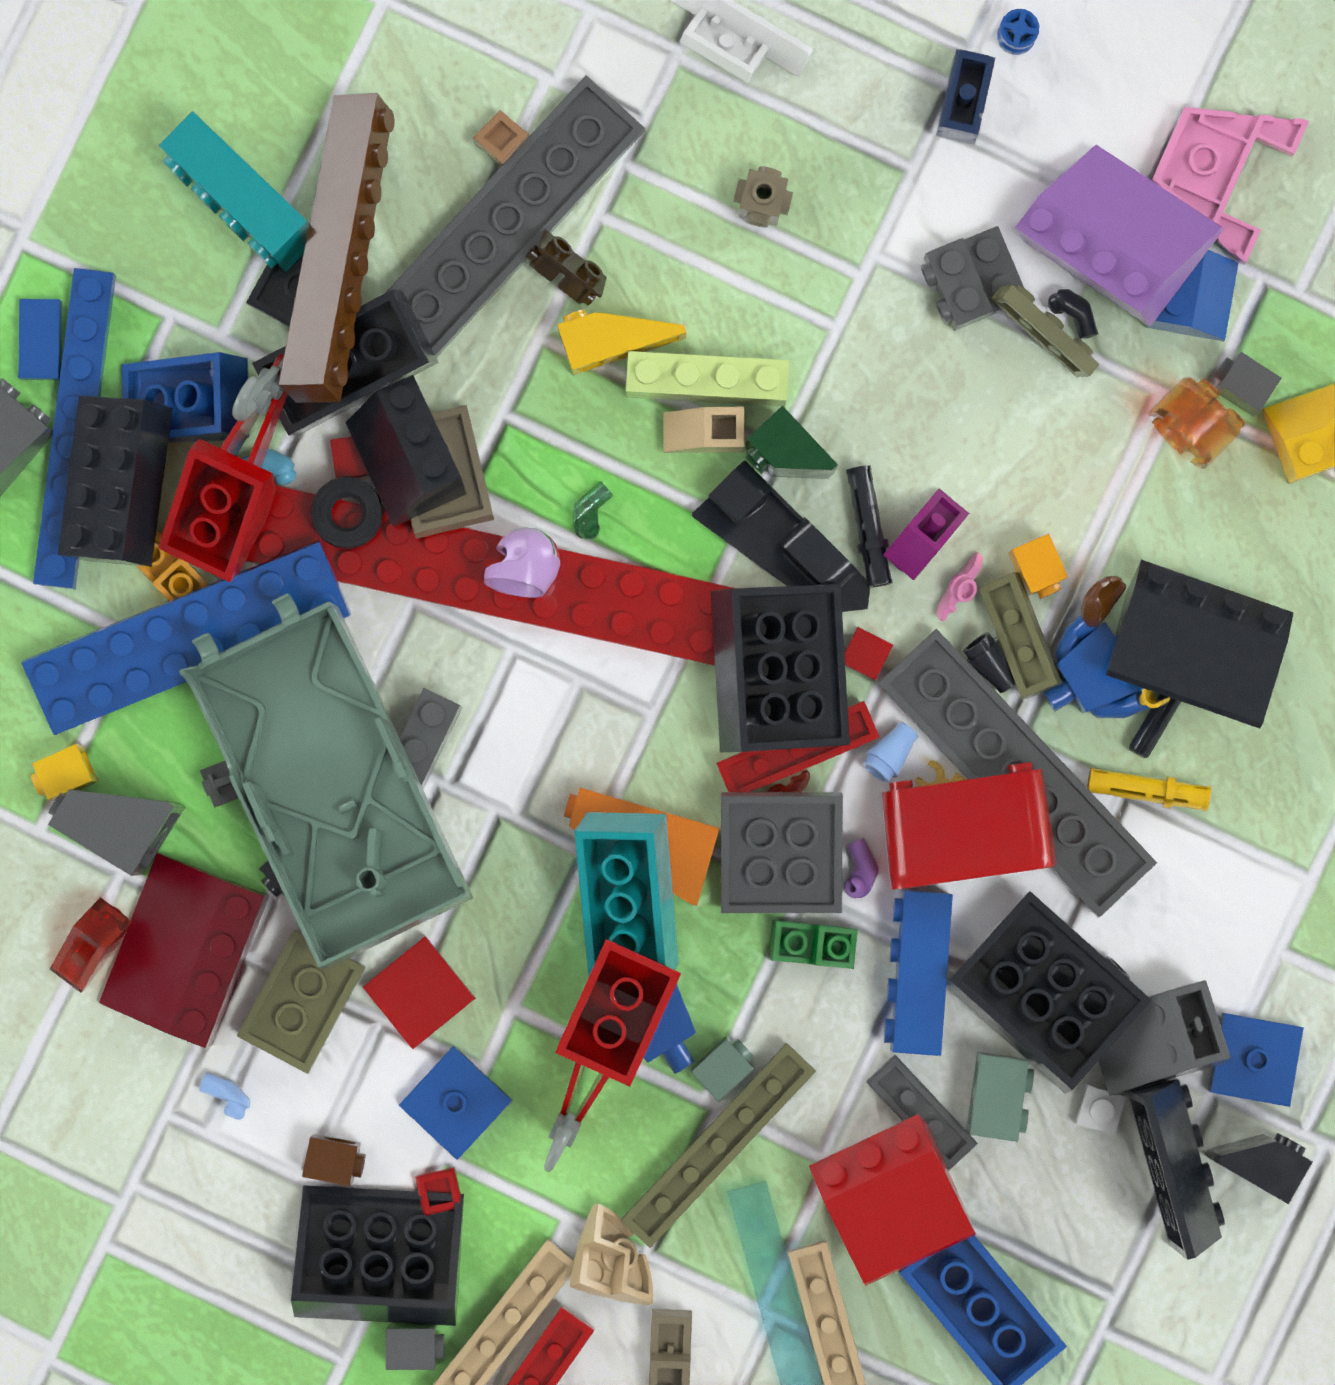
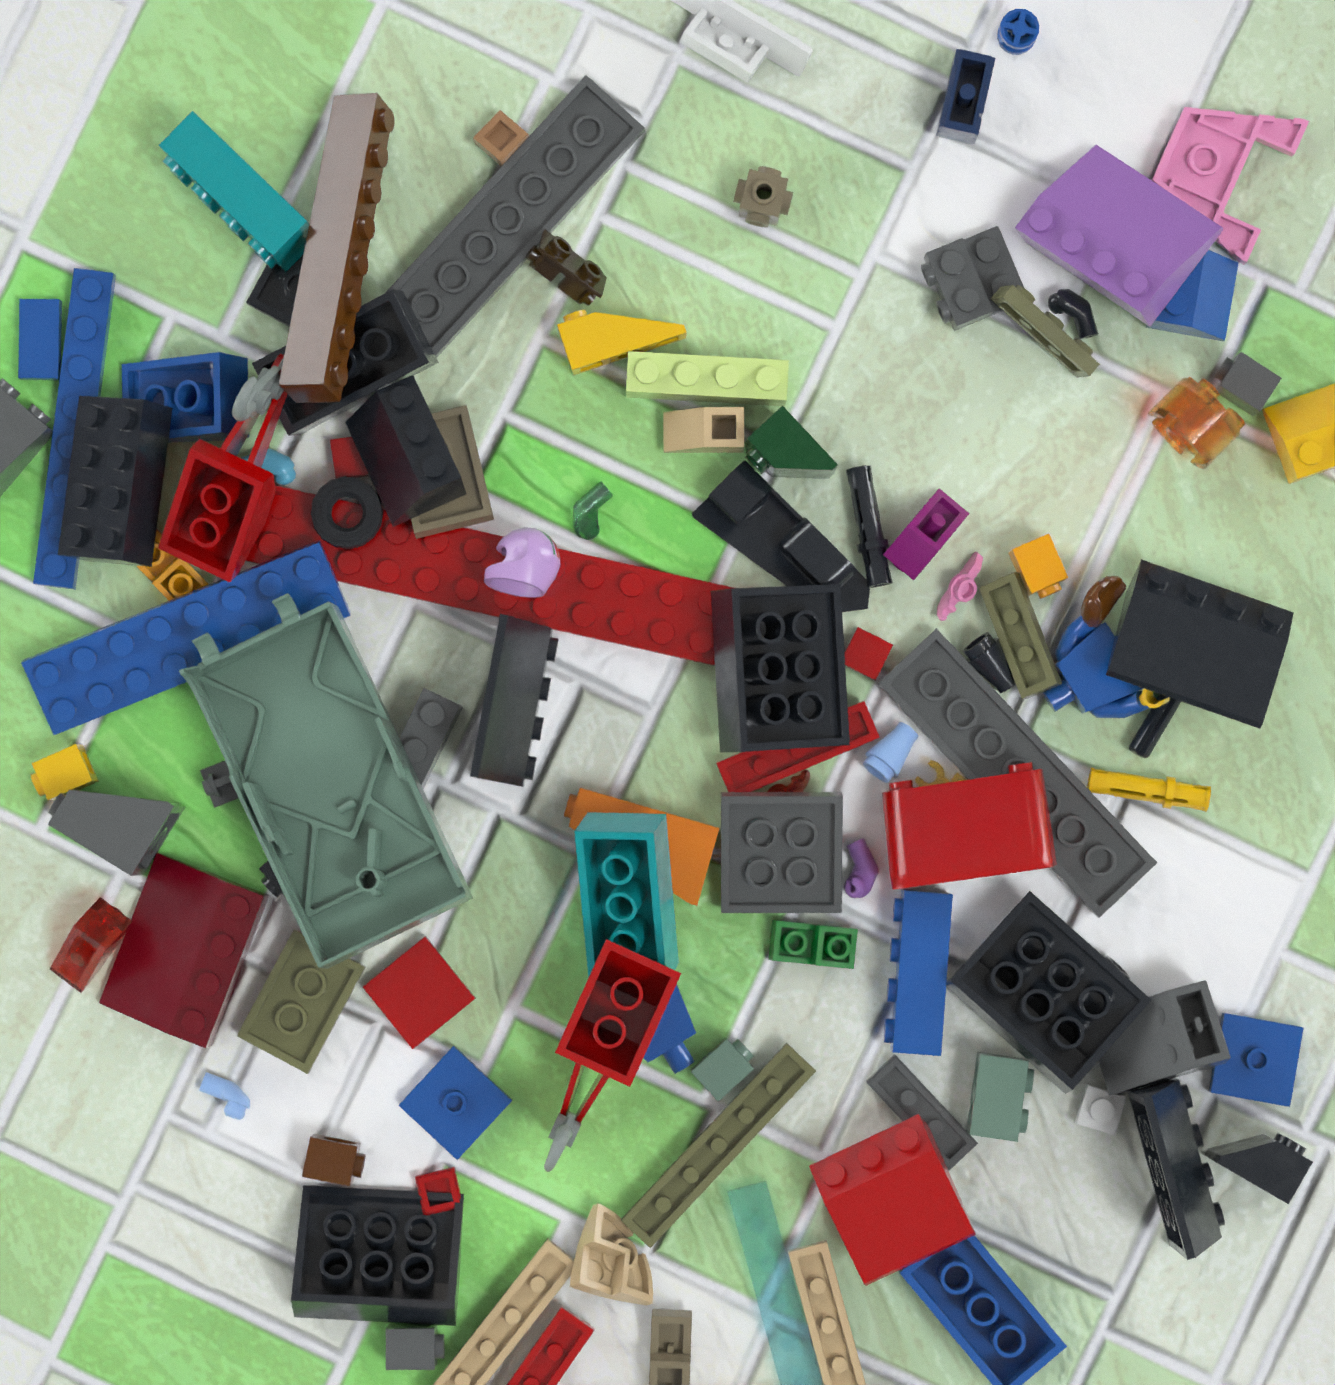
(513, 701): none -> black slope

